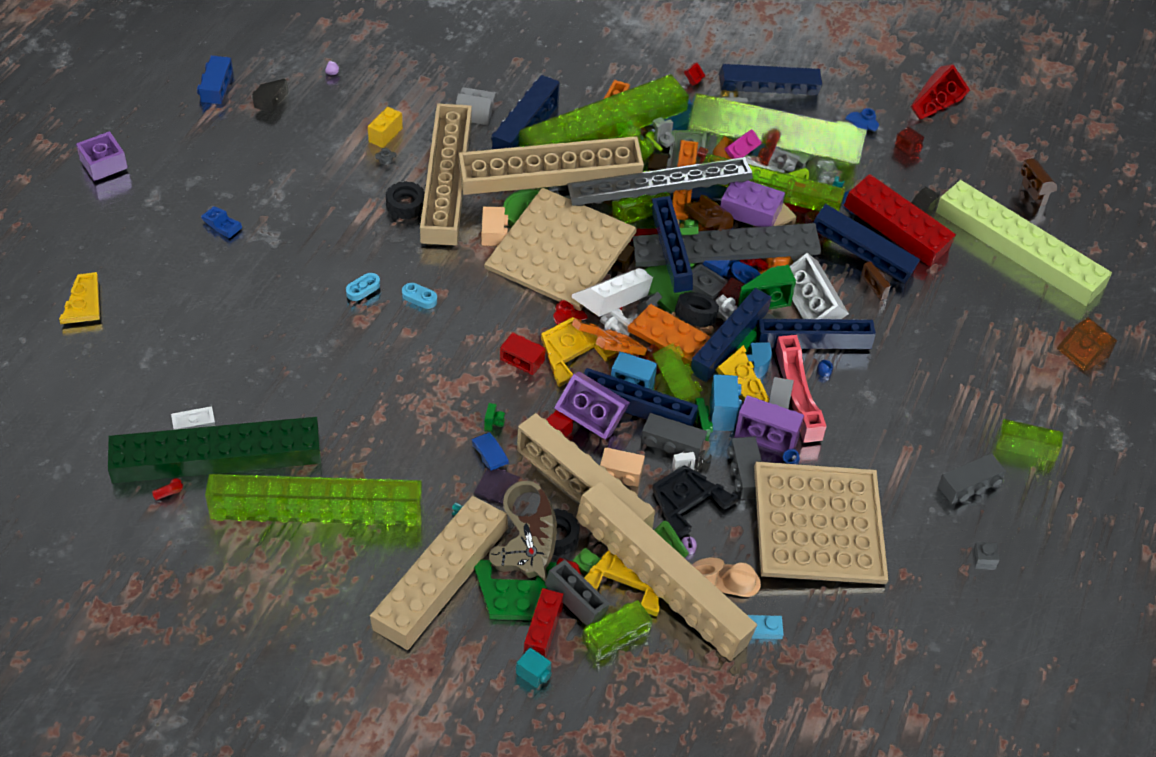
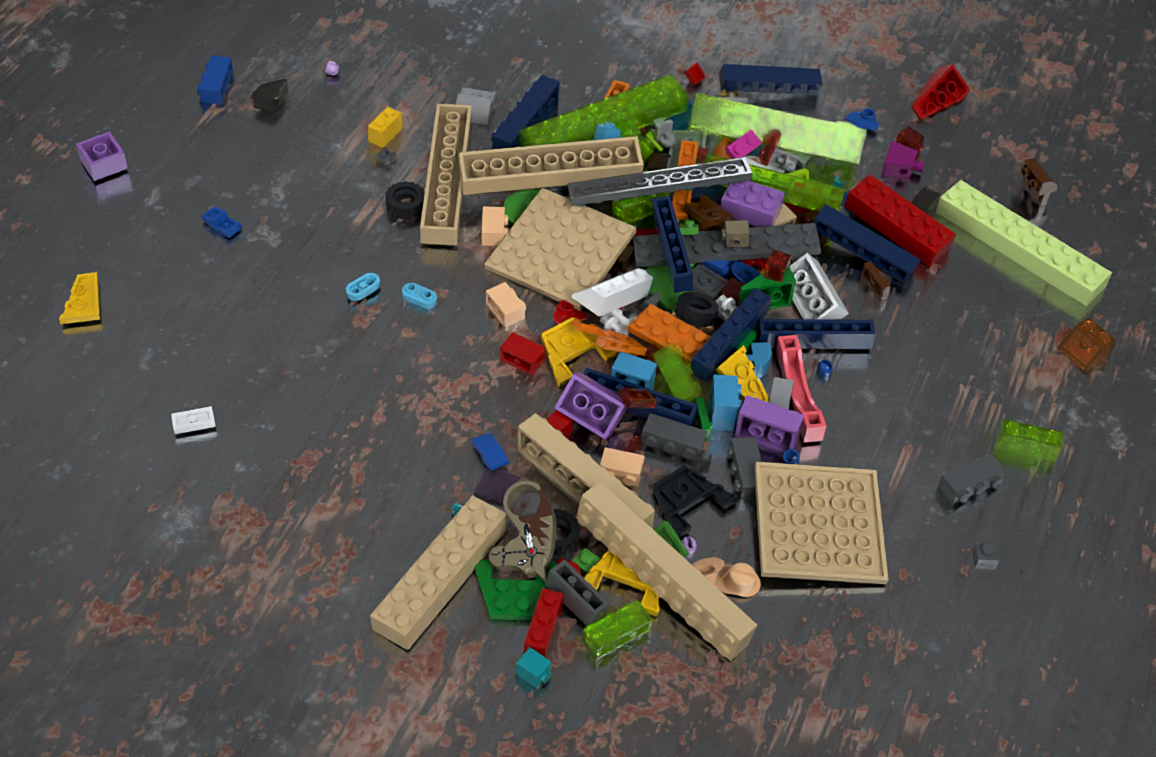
(174, 487): red arm -> none
(213, 450): dark green brick -> none
(314, 499): clear neon green brick -> none
(493, 418): green tile -> none
(505, 304): none -> light nougat brick
(606, 131): none -> dark azure brick
(637, 398): none -> clear red plate
(683, 459): white plate -> none
(736, 233): none -> dark tan brick
(768, 627): medium azure plate -> none
(777, 266): none -> clear red brick
(827, 169): clear plate -> none
(901, 161): none -> magenta torso

